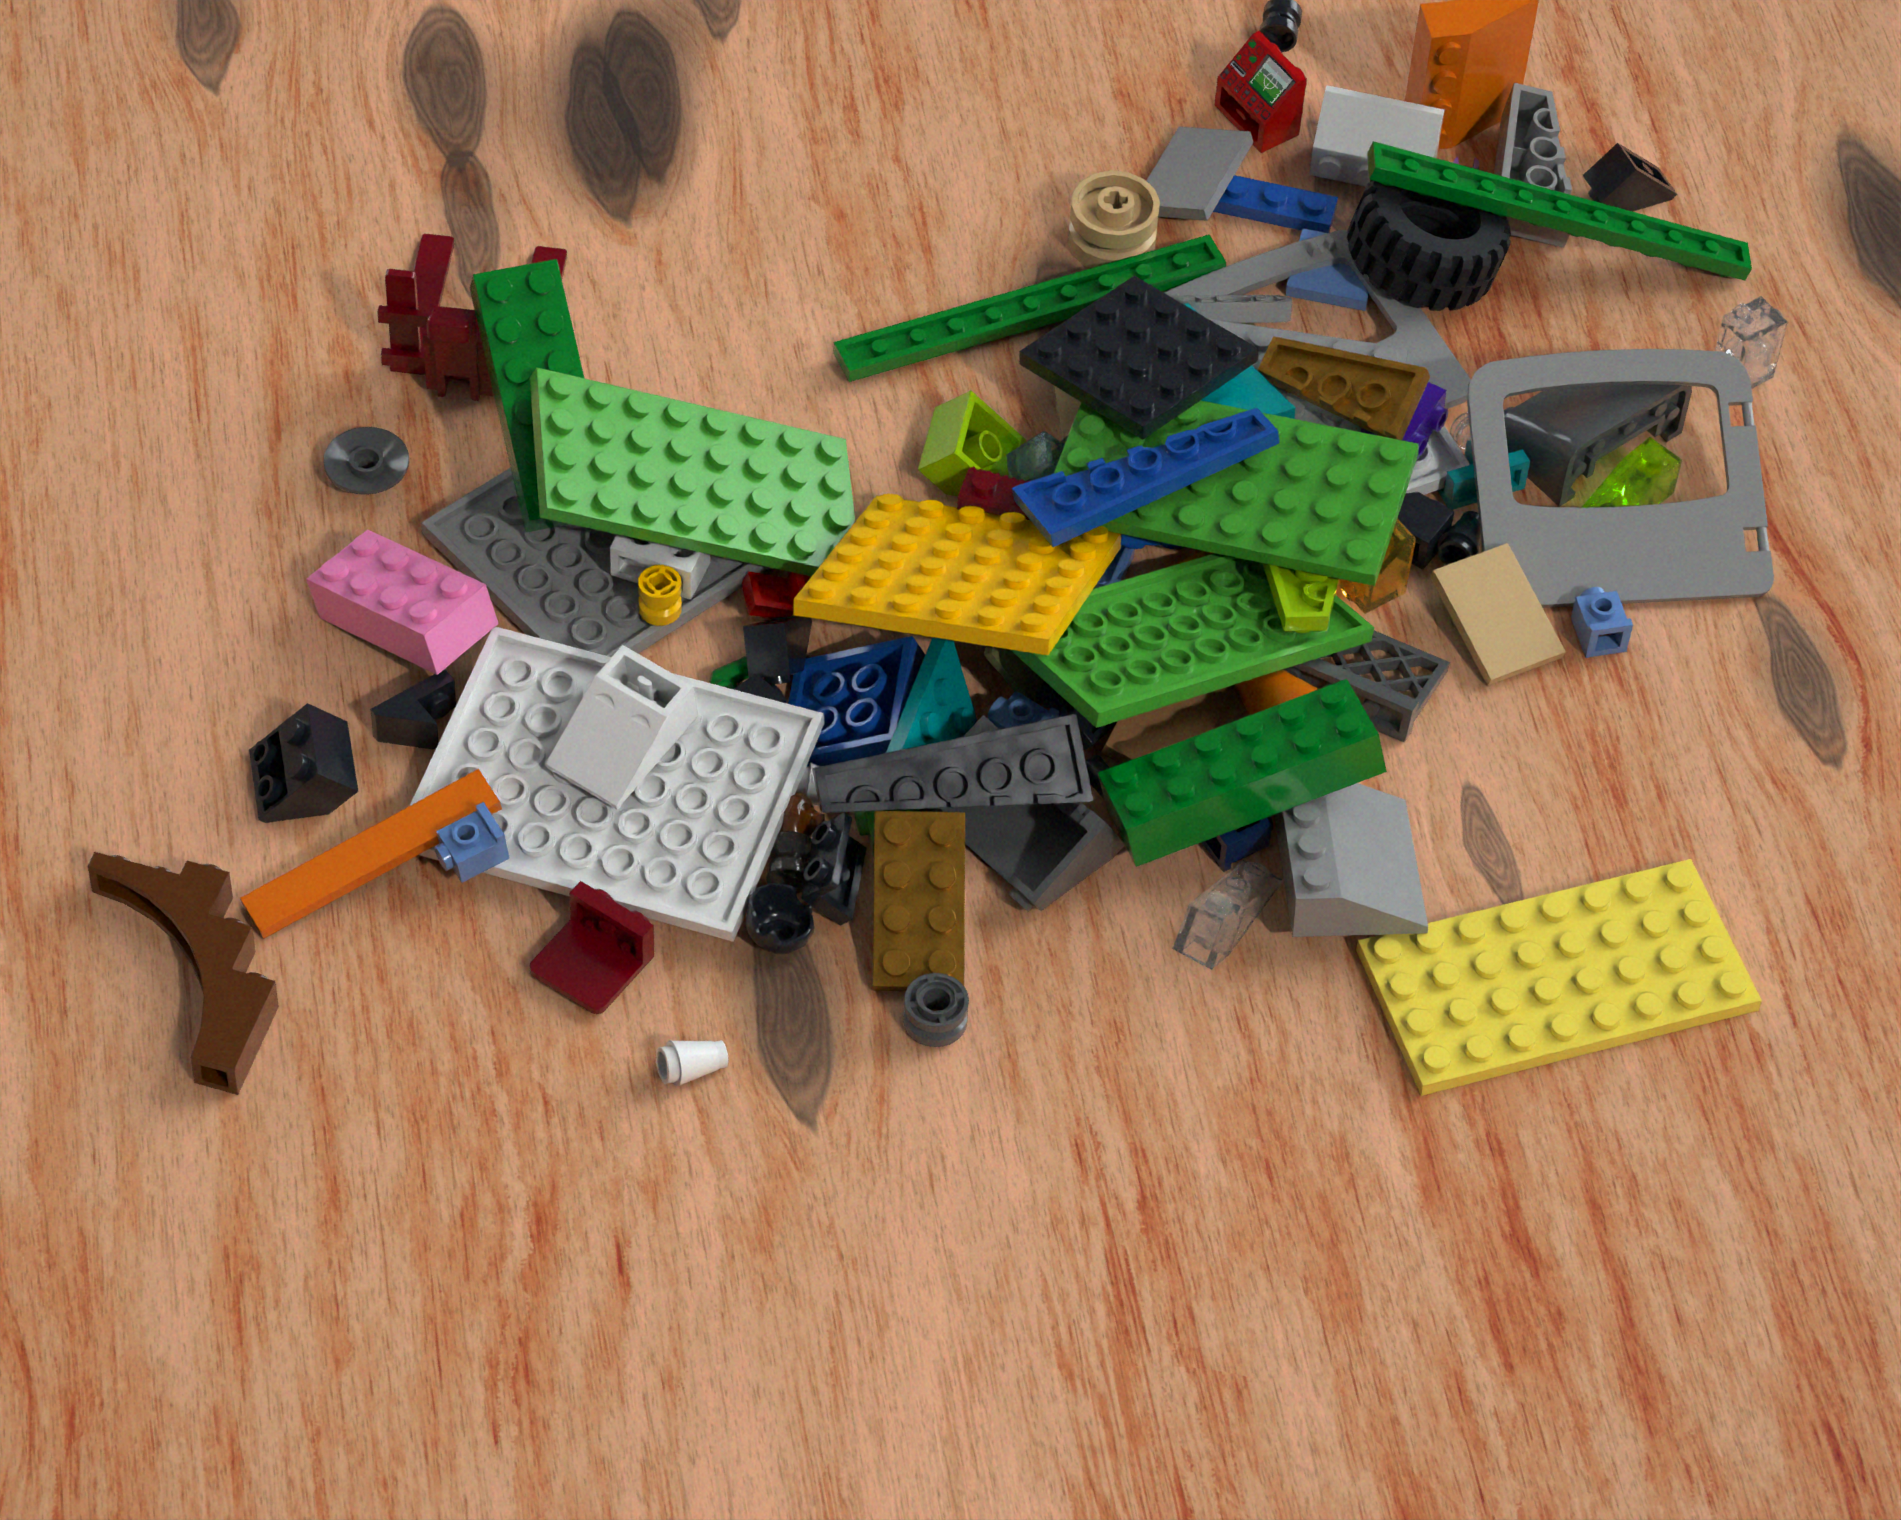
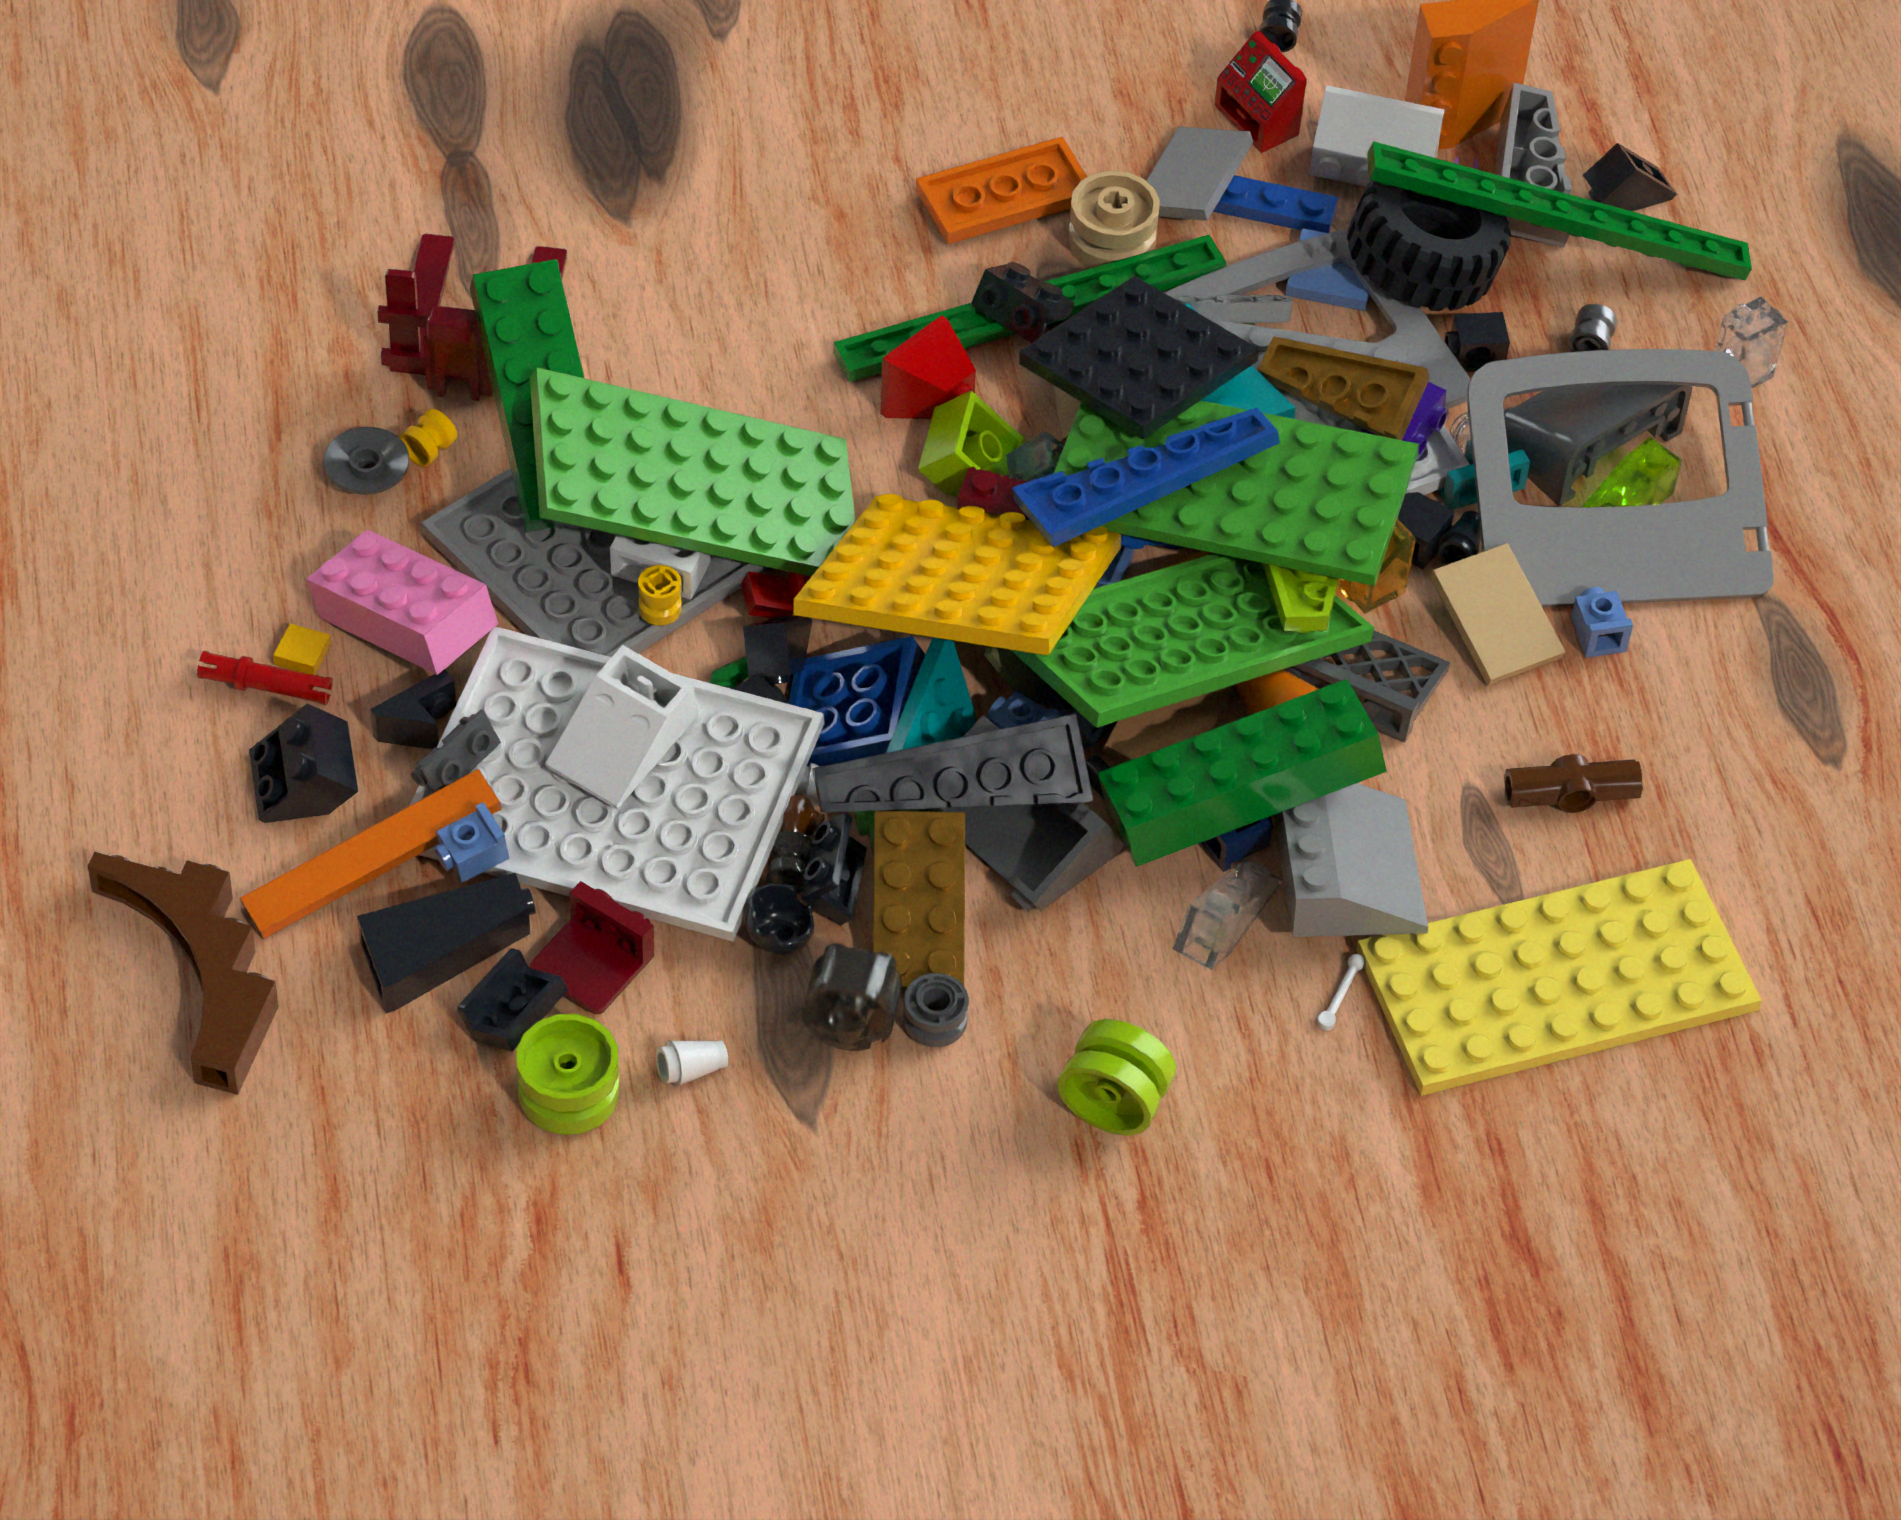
(246, 674): none -> red pin
(302, 649): none -> yellow tile
(430, 435): none -> yellow wheel
(441, 936): none -> black slope
(459, 755): none -> dark grey hinge
(509, 1001): none -> black bracket
(568, 1074): none -> lime wheel
(852, 997): none -> clear smoke brick
(925, 373): none -> red slope
(1001, 190): none -> orange plate
(1020, 300): none -> black bracket
(1116, 1077): none -> lime wheel
(1327, 1019): none -> white hinge
(1478, 339): none -> black brick
(1573, 783): none -> reddish brown piece
(1593, 328): none -> flat silver wheel

